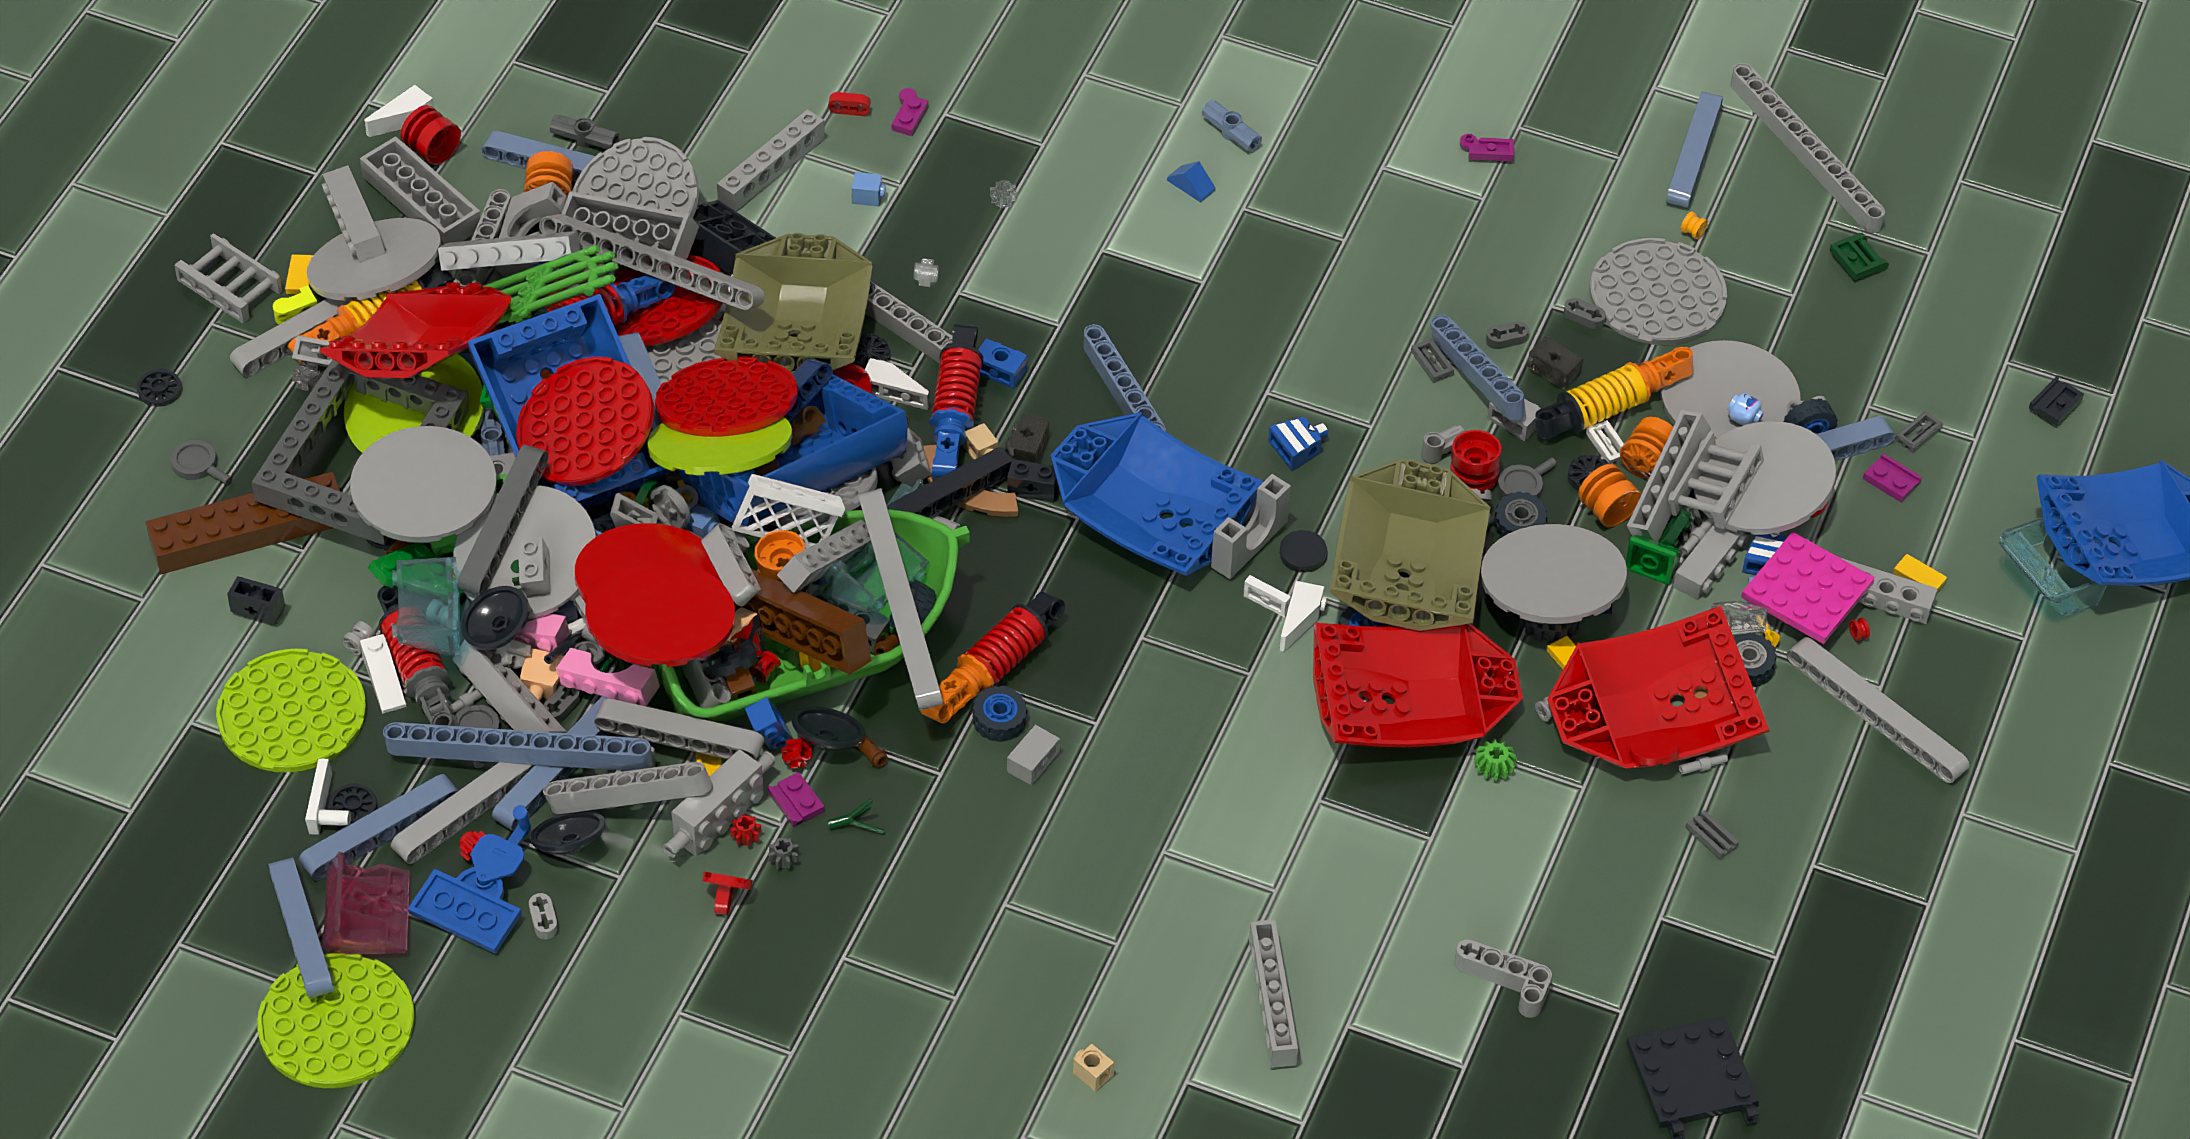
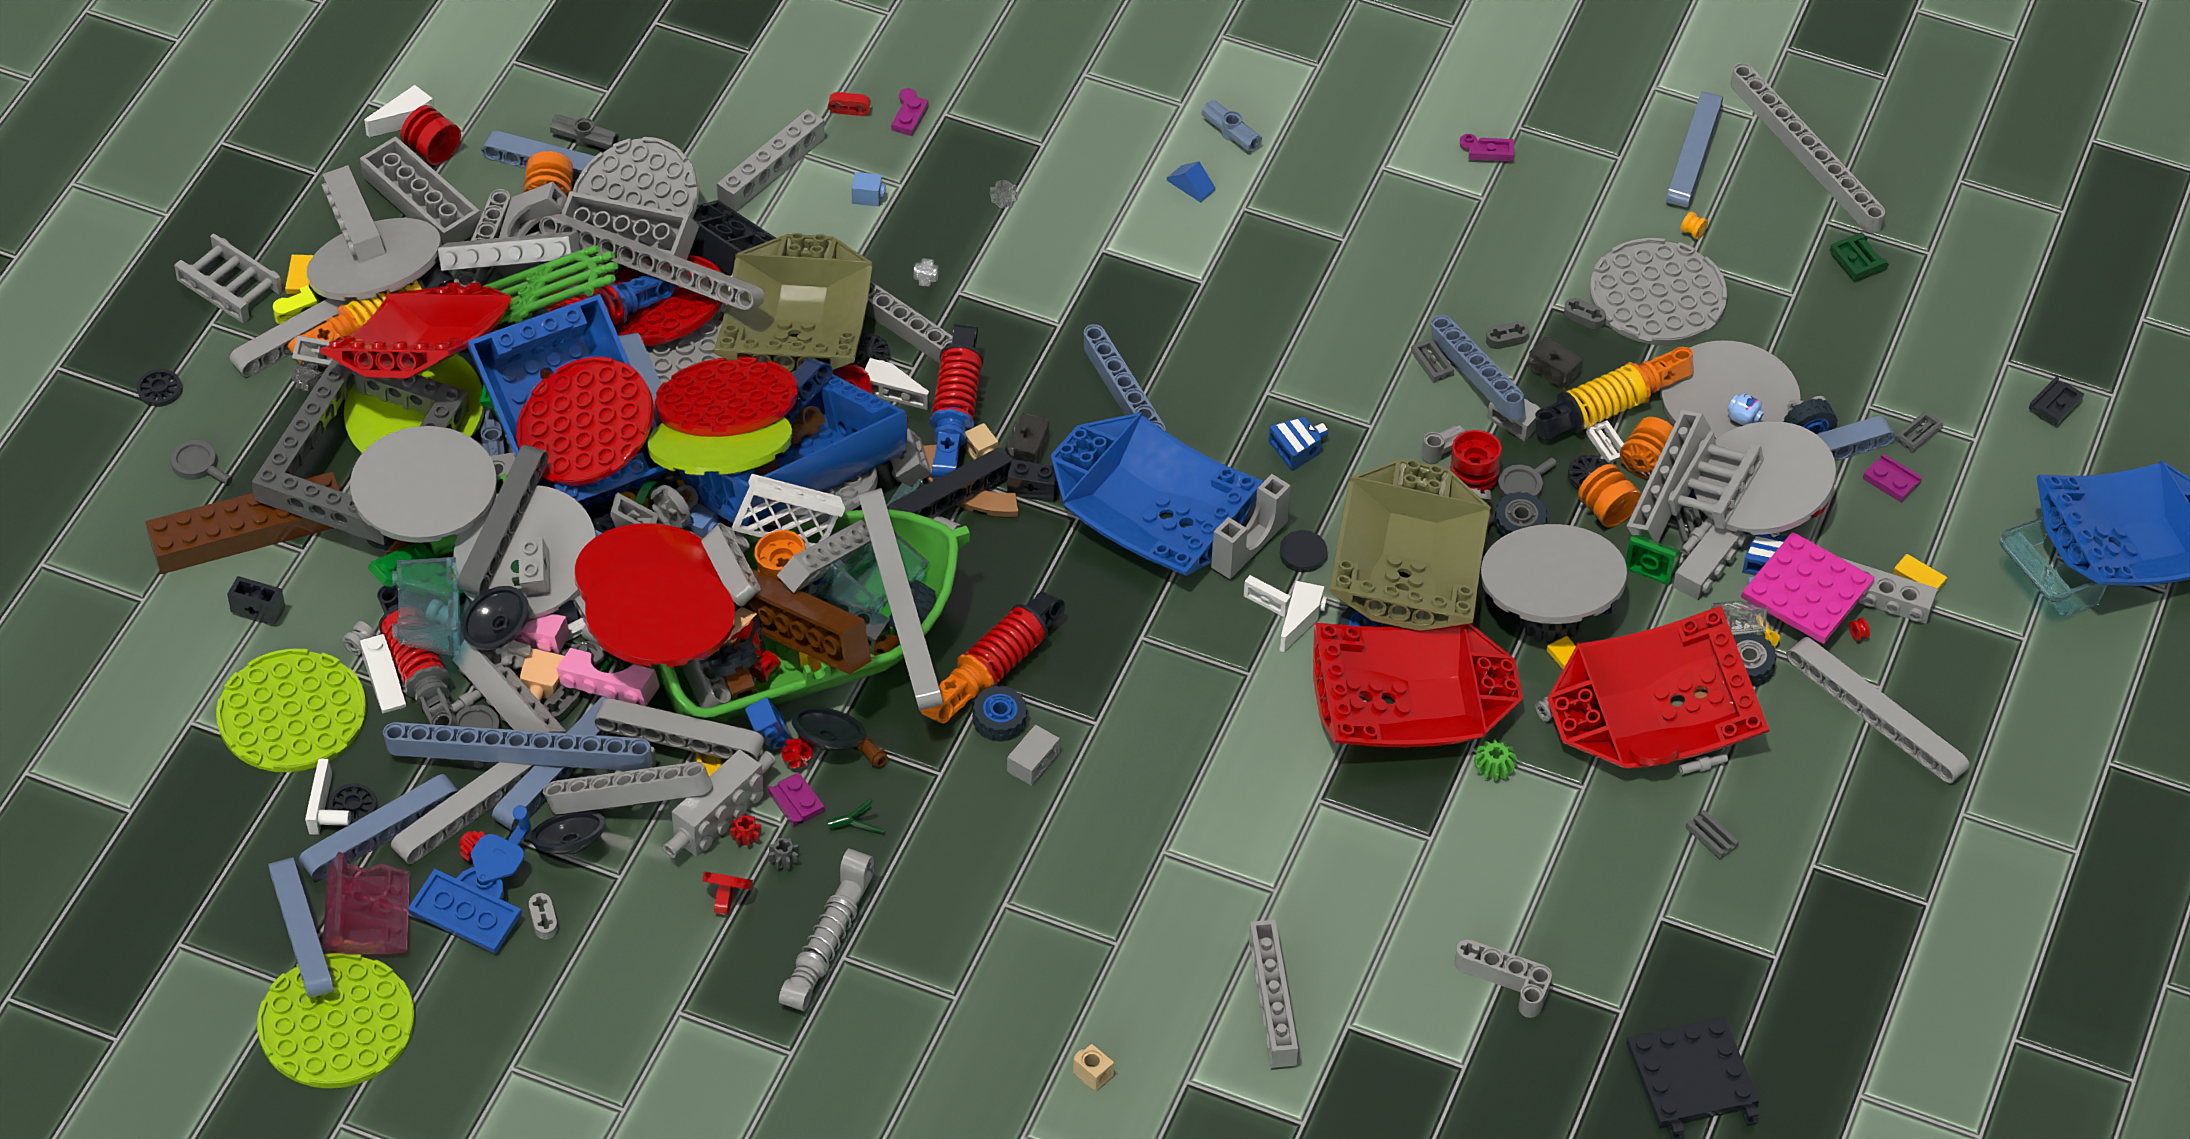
(563, 647): black piece -> none
(840, 910): none -> light grey piece
(1002, 363): blue brick -> none
(1675, 526): dark green plate -> none

